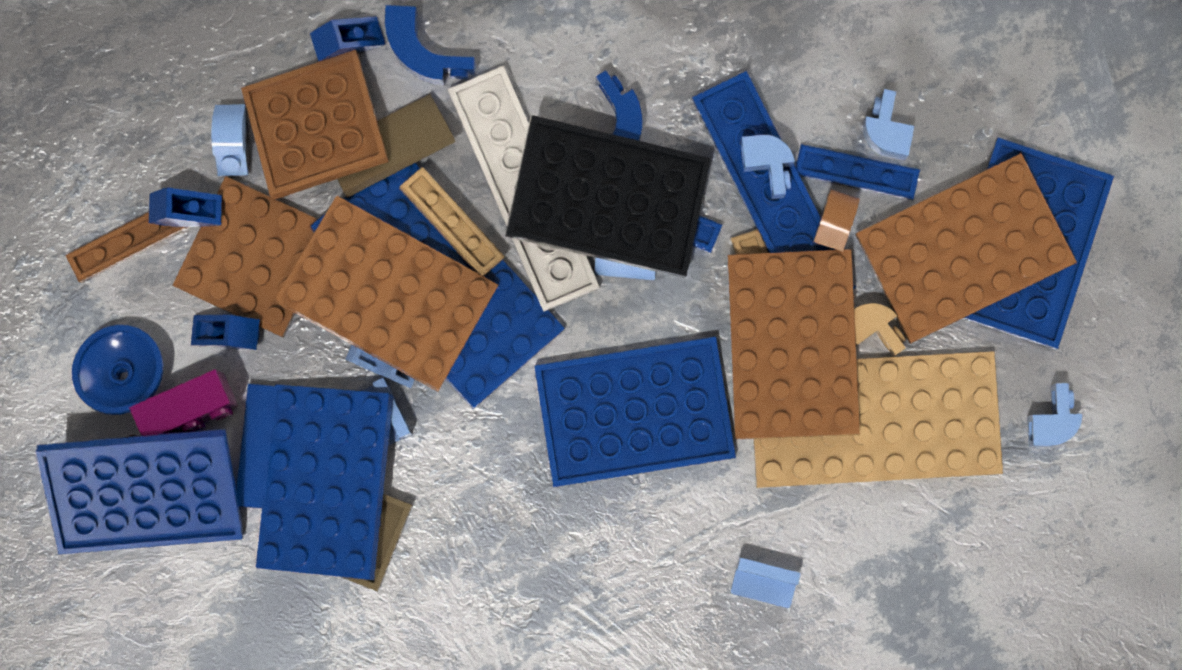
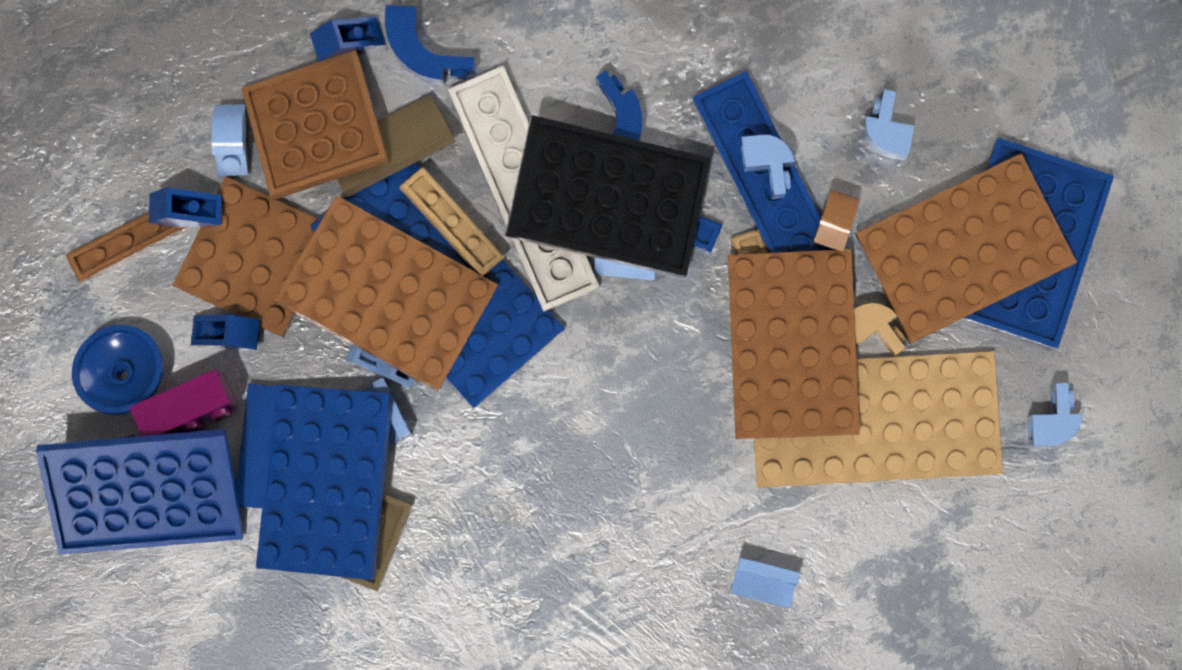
(634, 412): blue plate -> none
(857, 172): blue tile -> none

